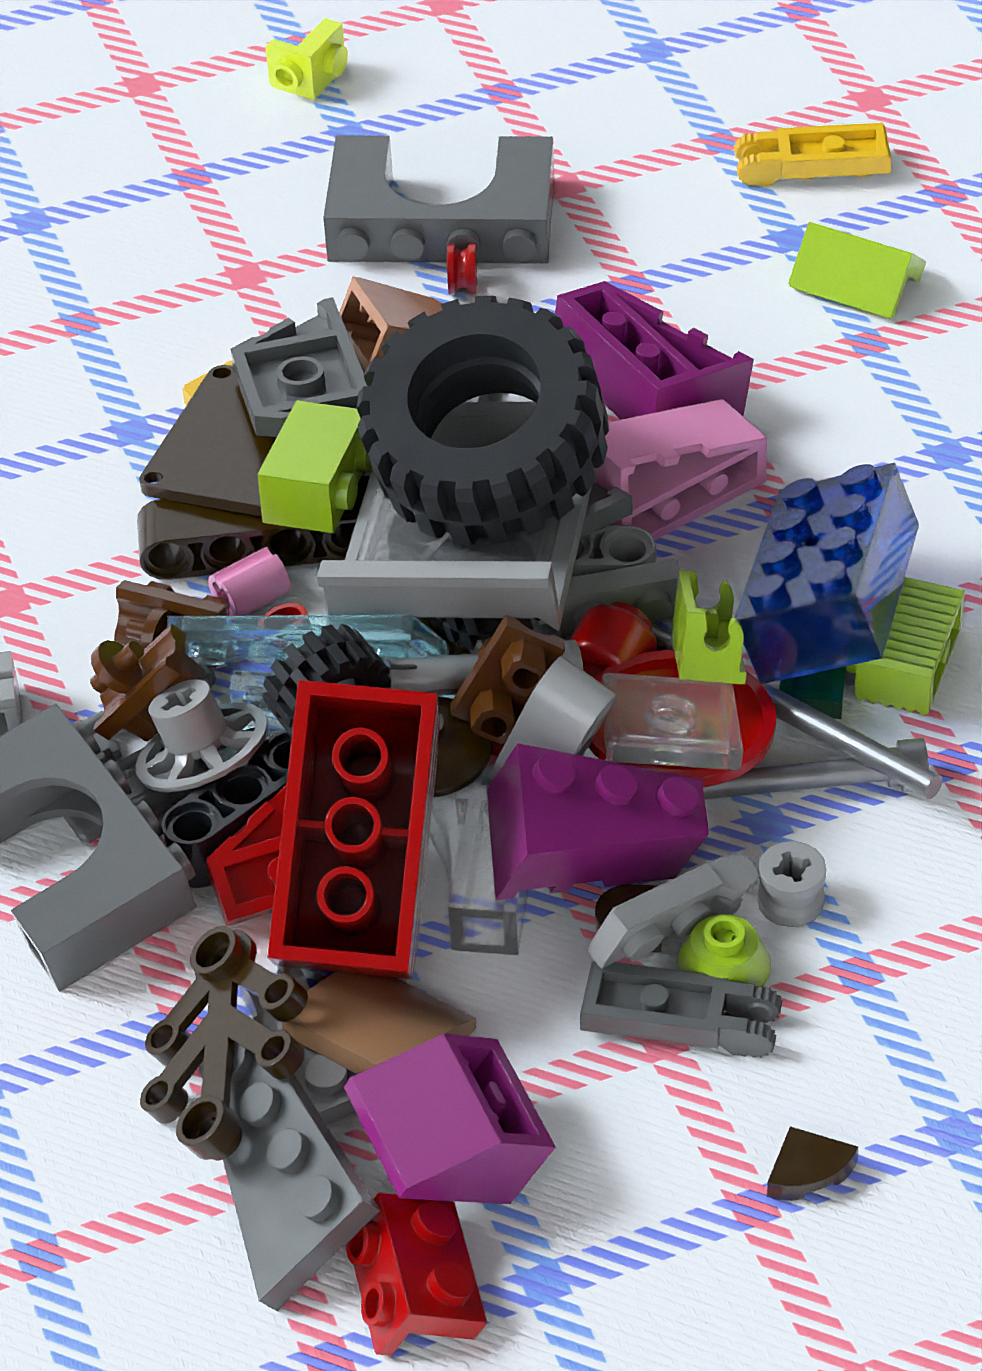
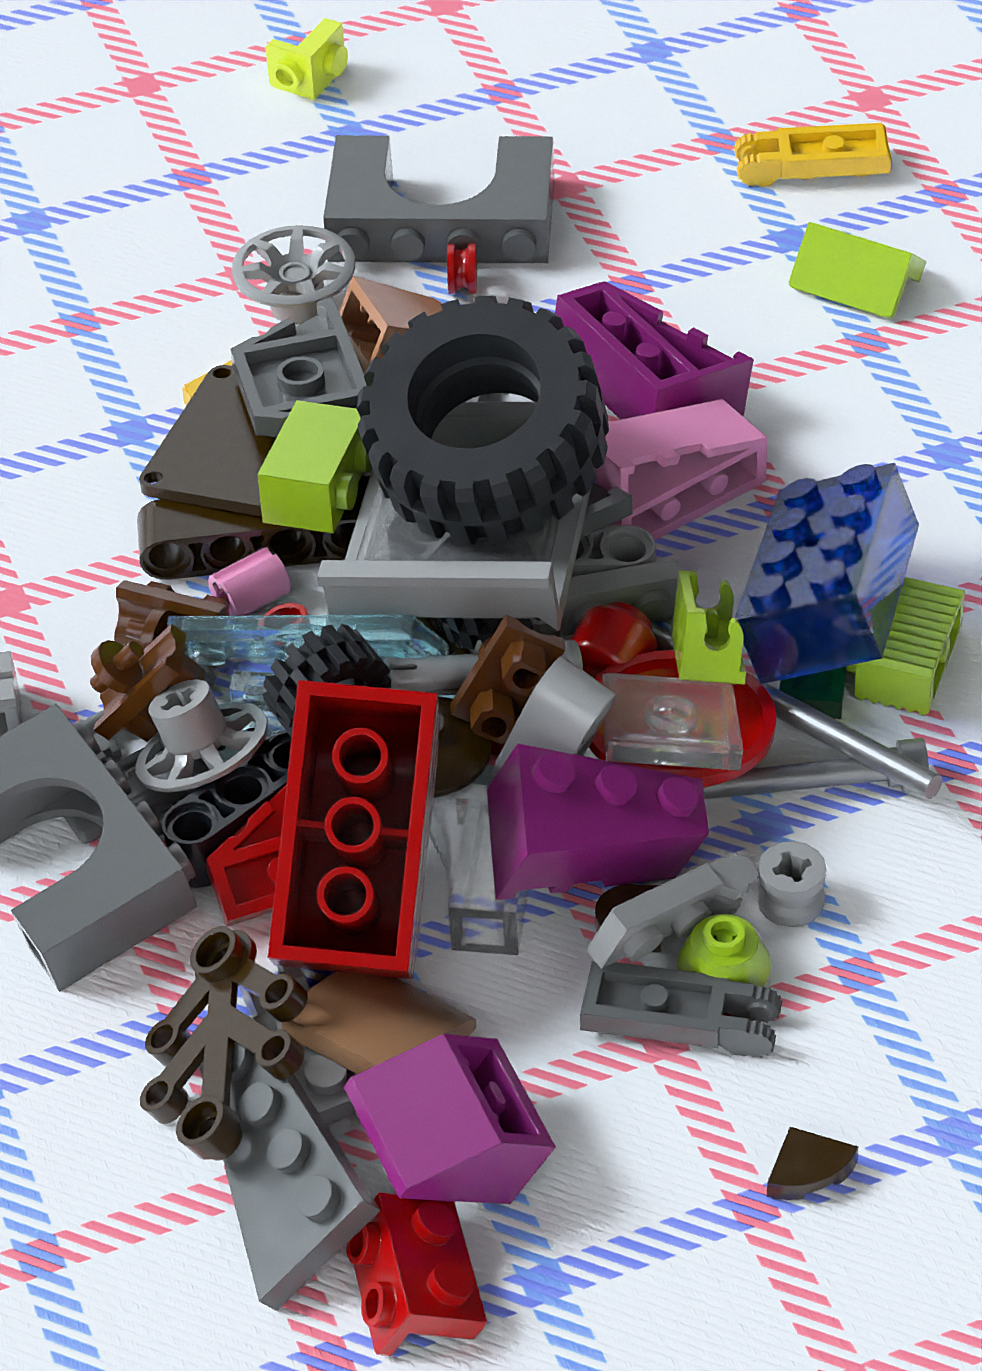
(294, 278): none -> light grey wheel

